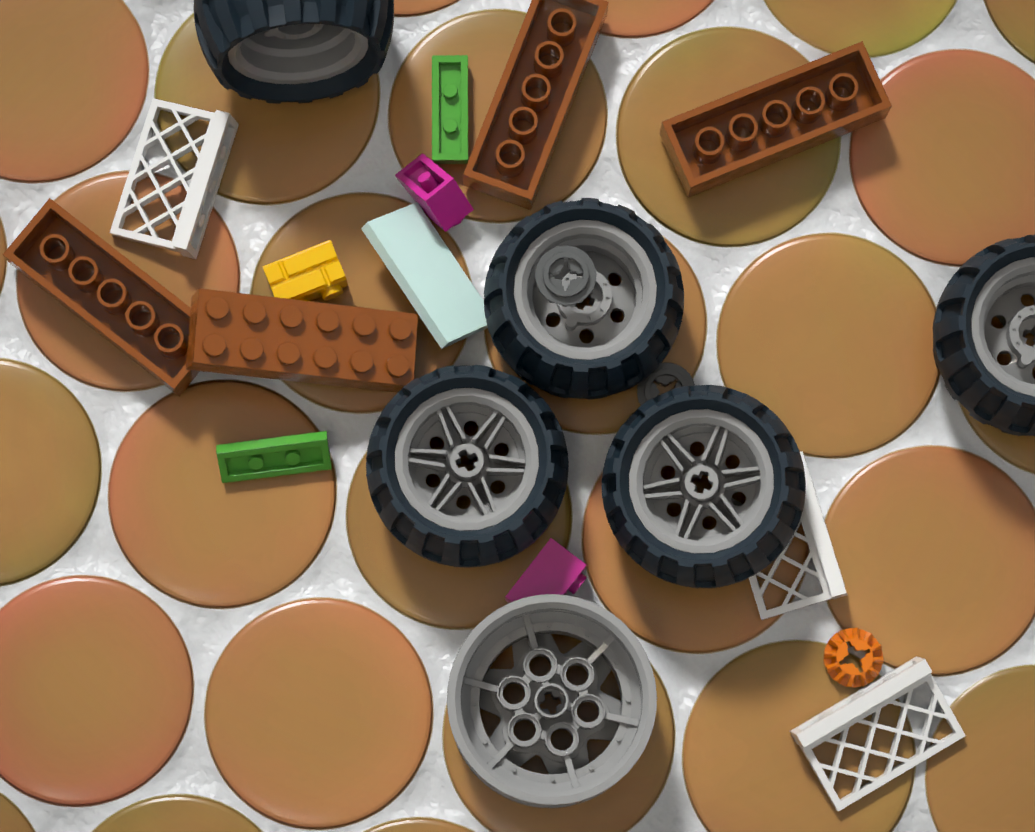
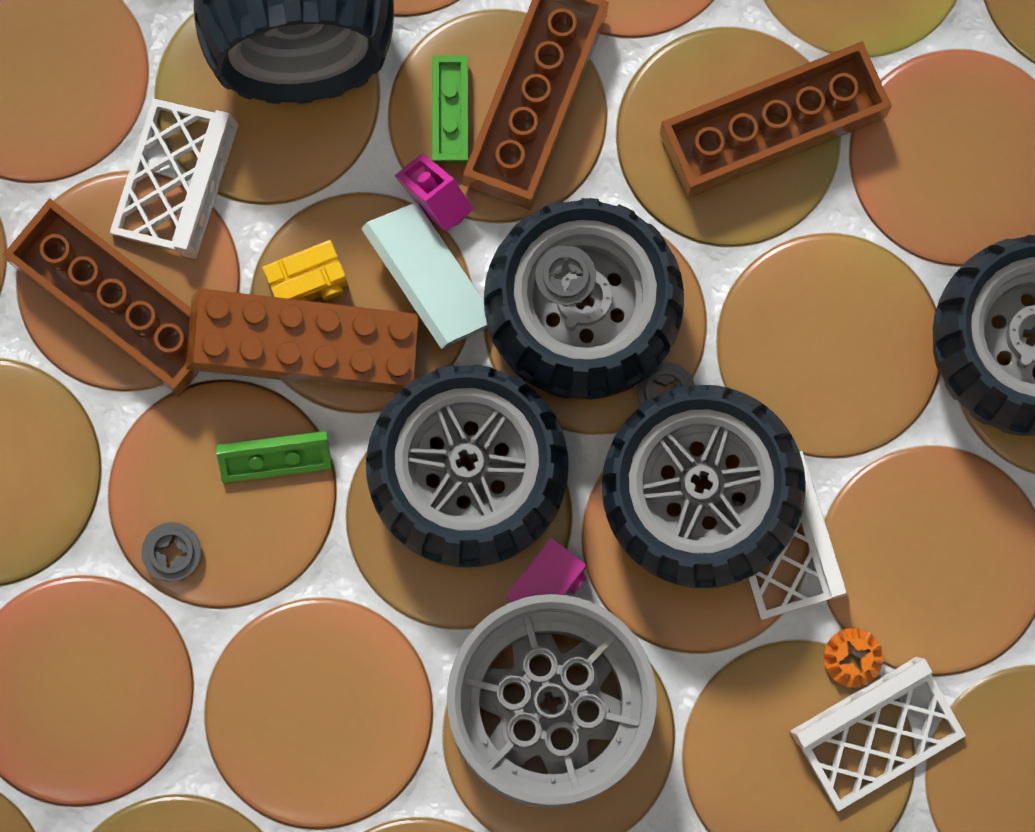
(161, 538): none -> dark grey gear

